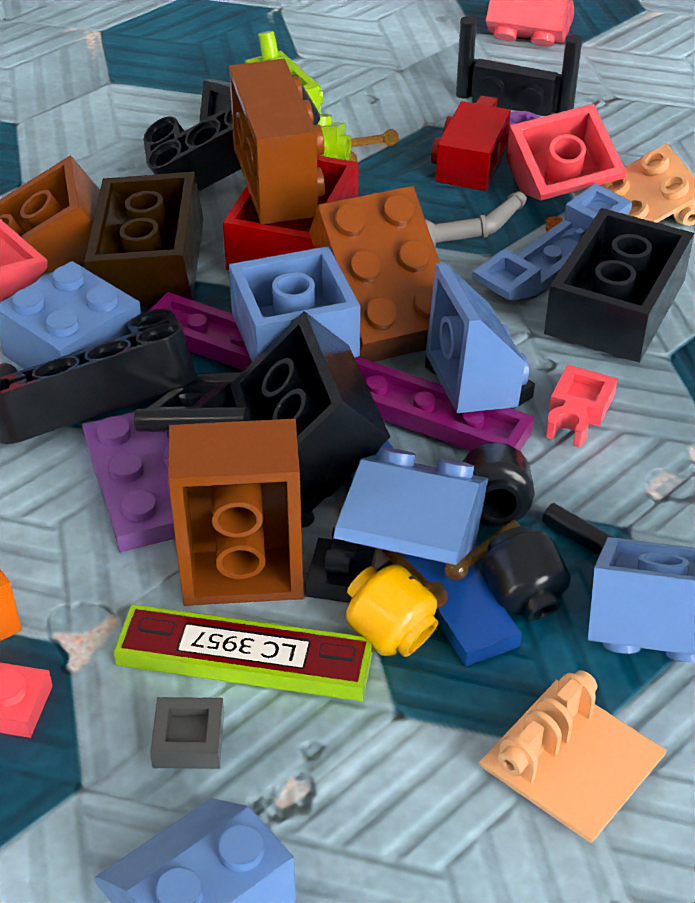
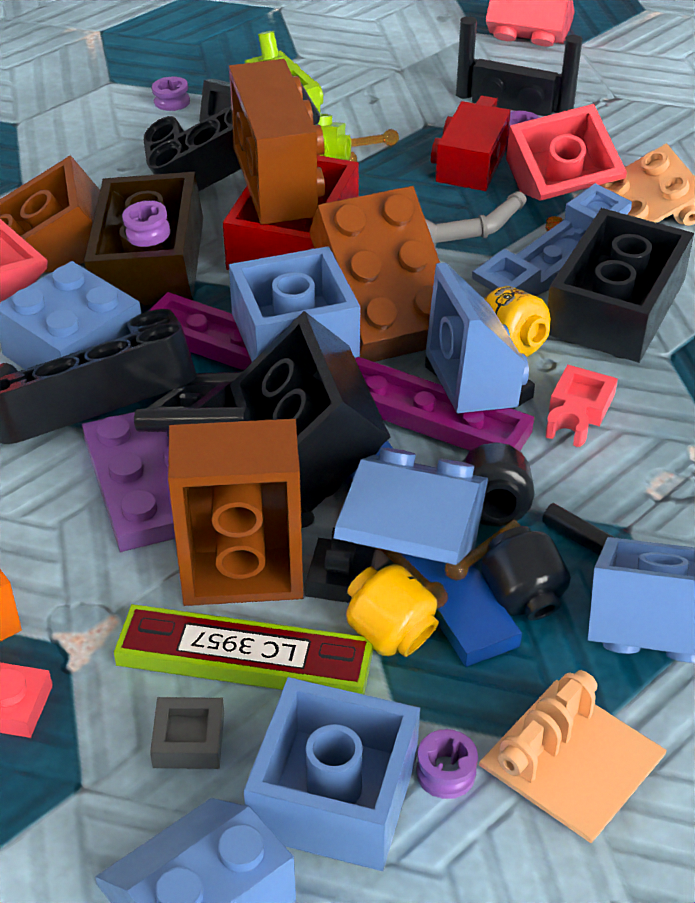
(146, 223): none -> medium lavender bush
(171, 93): none -> medium lavender bush
(334, 772): none -> medium blue brick
(446, 783): none -> medium lavender bush
(523, 315): none -> yellow head

